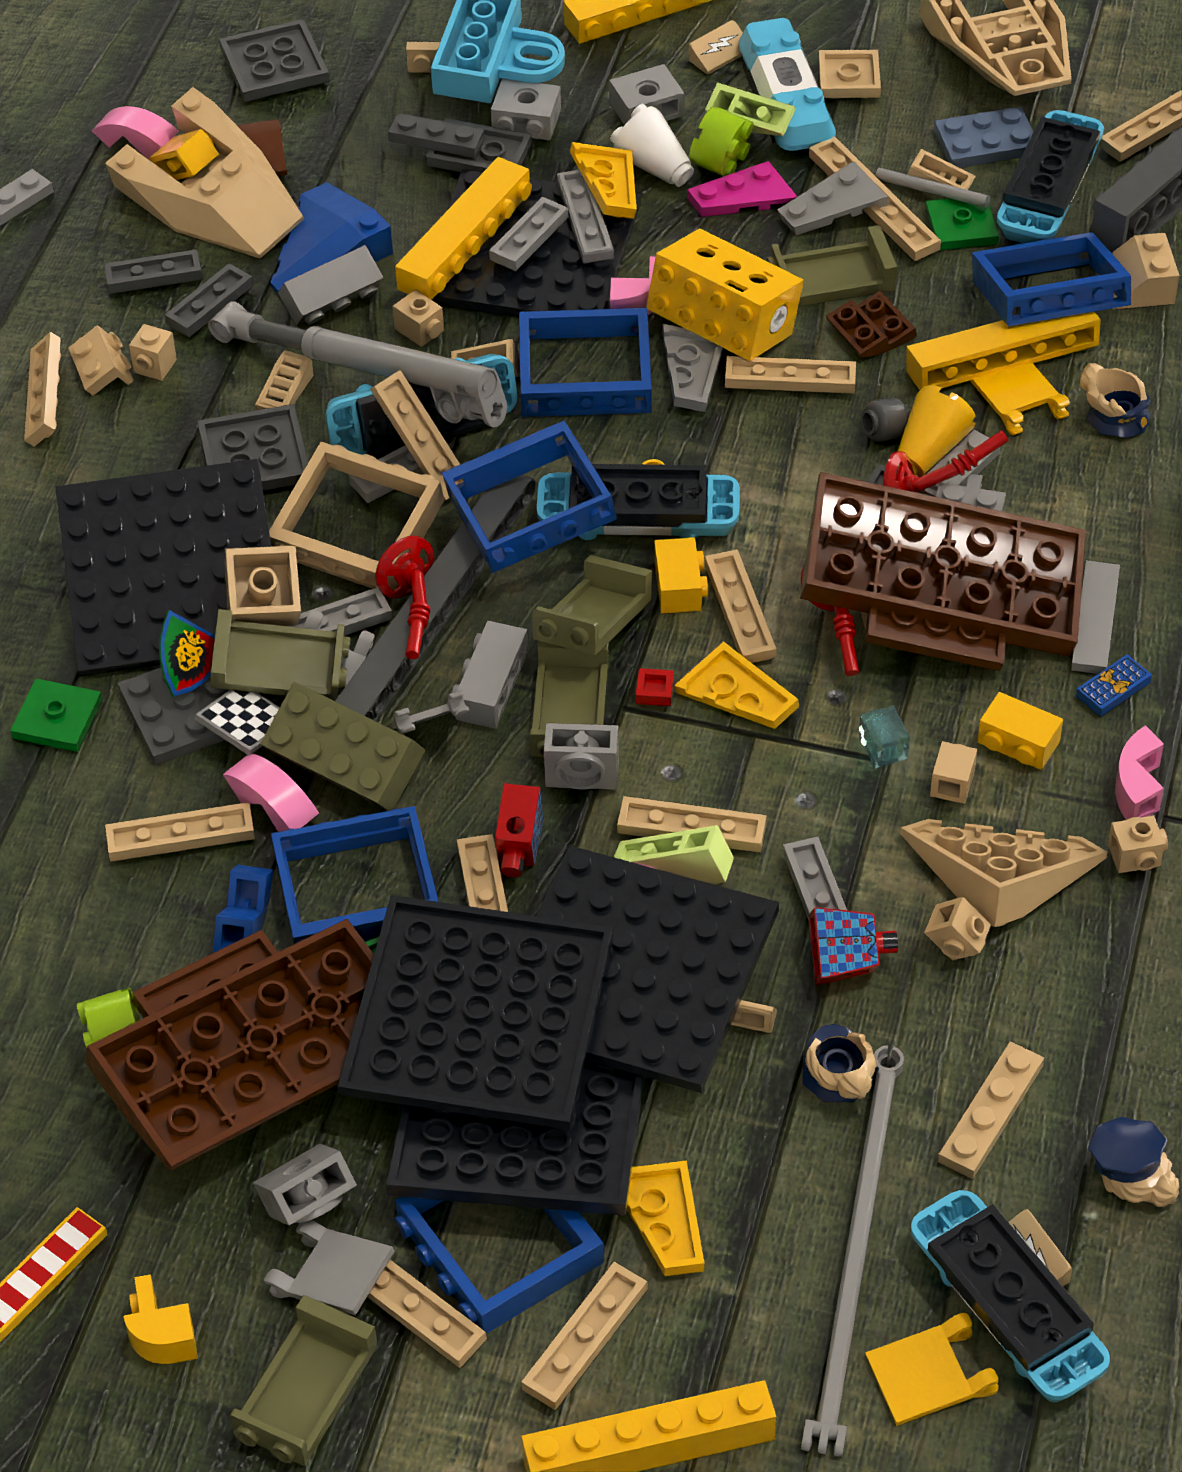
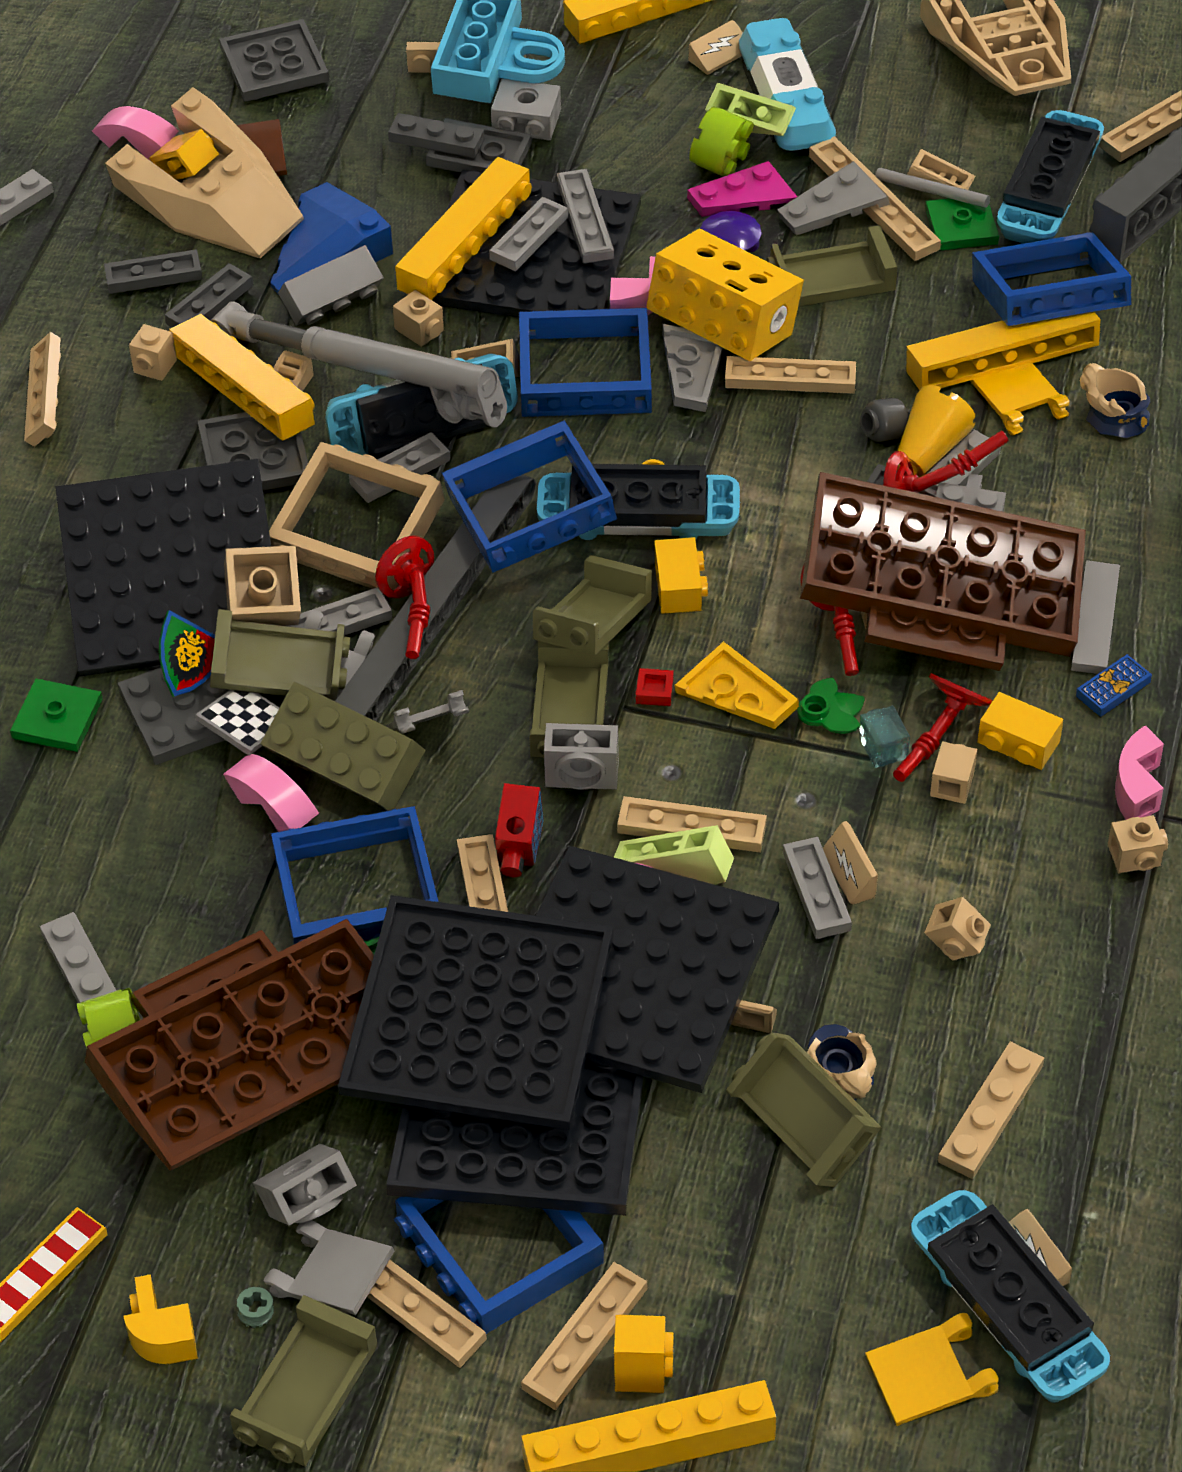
(76, 958): none -> light grey plate
(100, 360): tan bracket -> none
(179, 831): tan plate -> none
(243, 377): none -> yellow brick
(246, 905): blue brick -> none
(263, 1313): none -> sand green bush
(415, 427): tan plate -> none
(492, 672): light grey brick -> none
(608, 176): yellow wing -> none
(642, 1353): none -> yellow brick
(648, 87): light grey brick -> none
(654, 146): white cone -> none
(666, 1216): yellow wing -> none
(734, 228): none -> dark purple dish
(740, 606): tan plate -> none
(804, 1107): none -> olive panel
(827, 1418): light grey hinge -> none
(830, 708): none -> green plate
(846, 944): torso -> none
(849, 73): tan plate -> none
(851, 865): none -> tan slope
(872, 325): reddish brown slope -> none
(928, 742): none -> red dish
(984, 136): sand blue plate -> none
(1001, 871): tan slope -> none
(1134, 1162): dark blue piece -> none
(1151, 270): tan slope -> none

